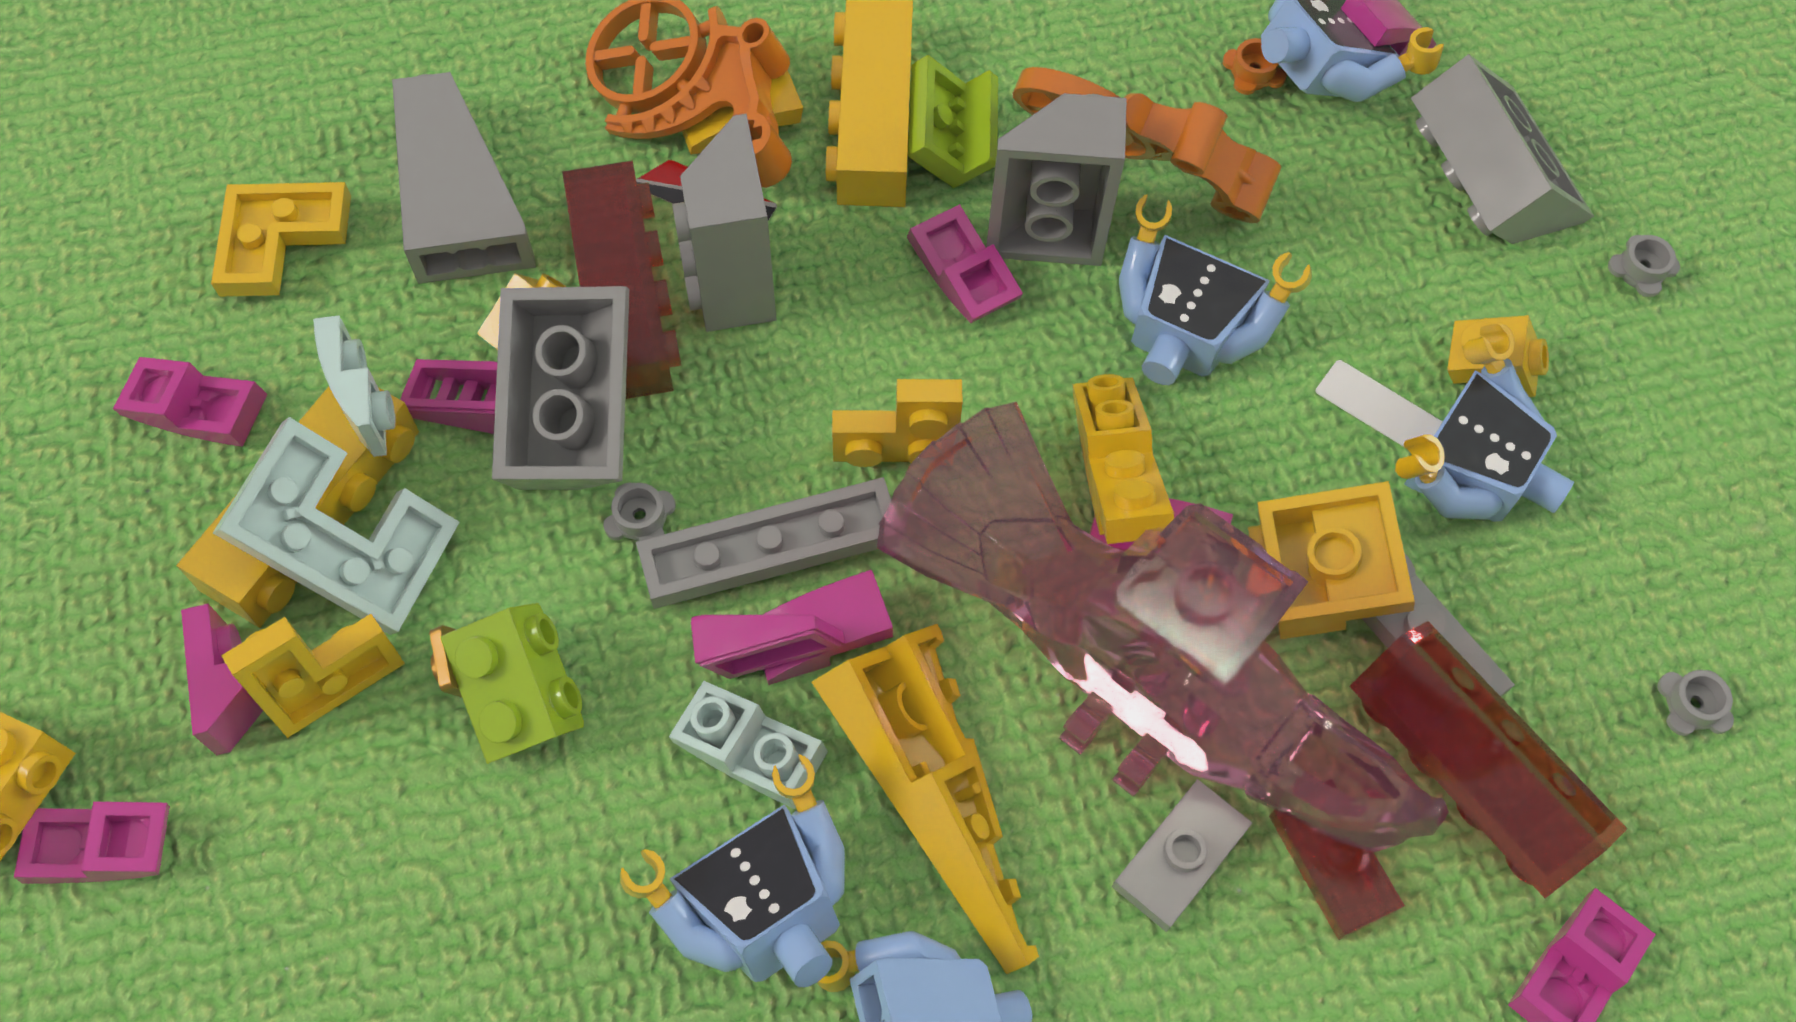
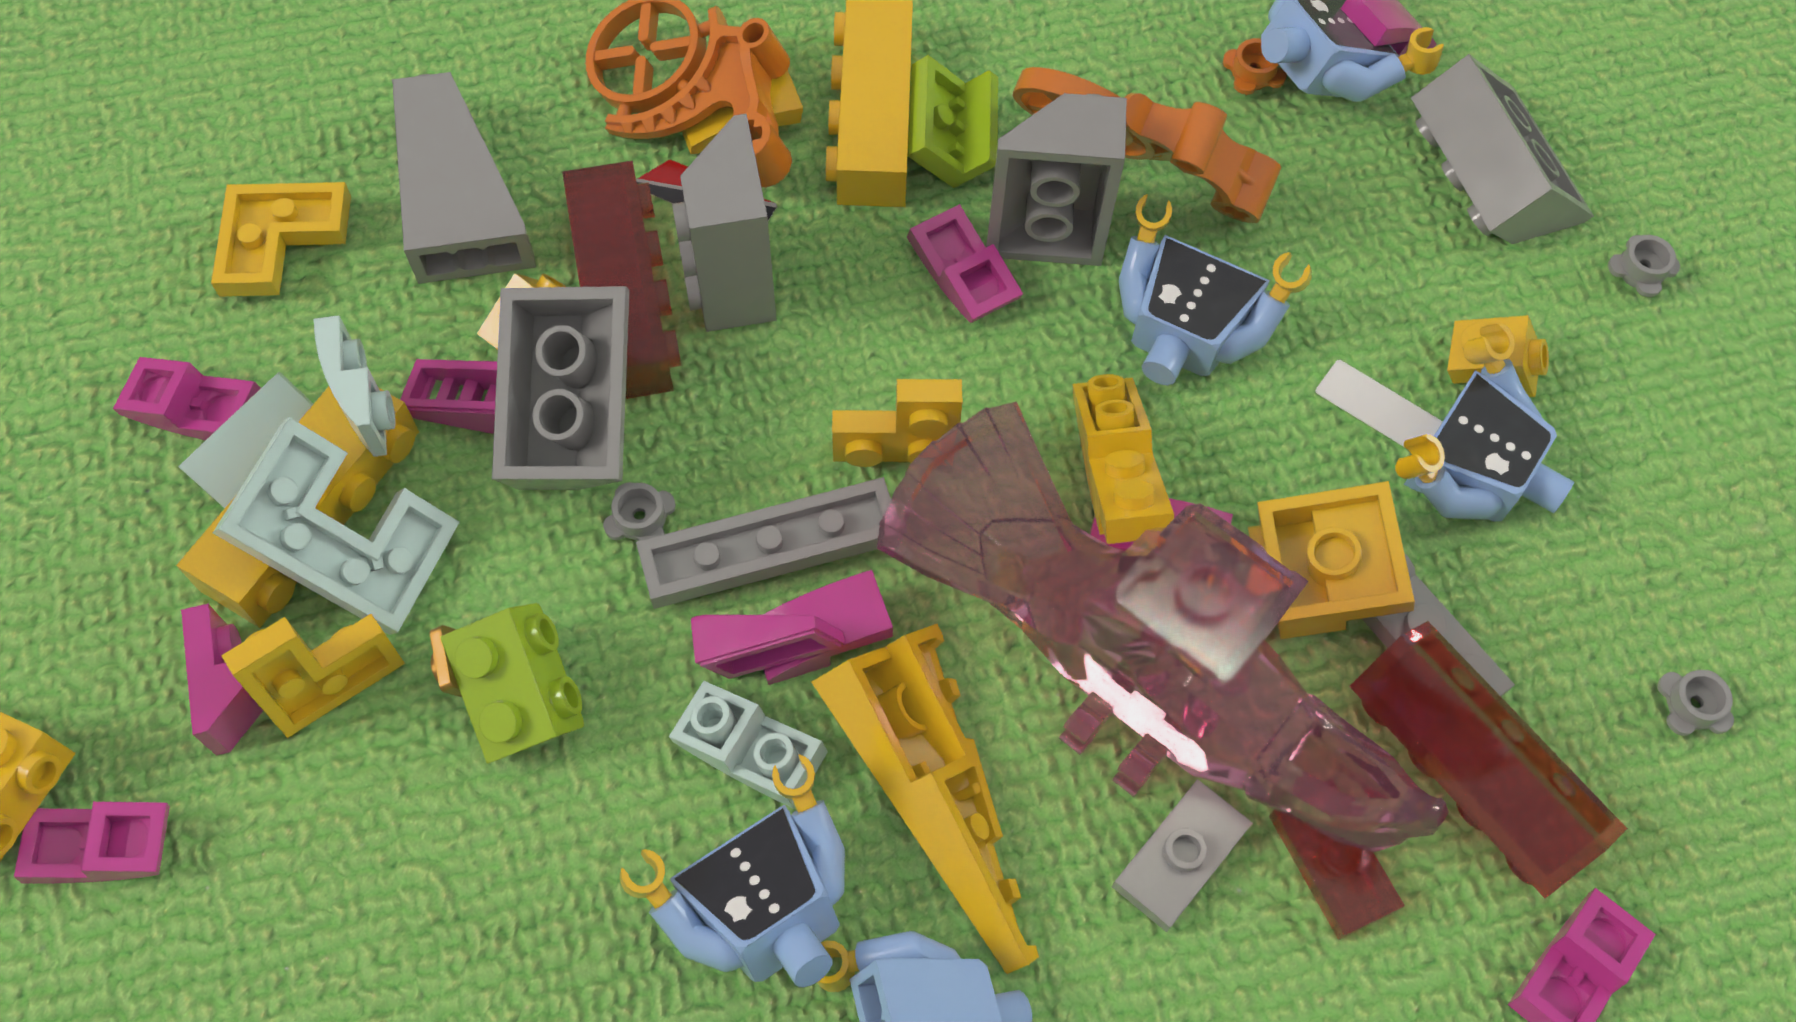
(235, 447): none -> light aqua slope

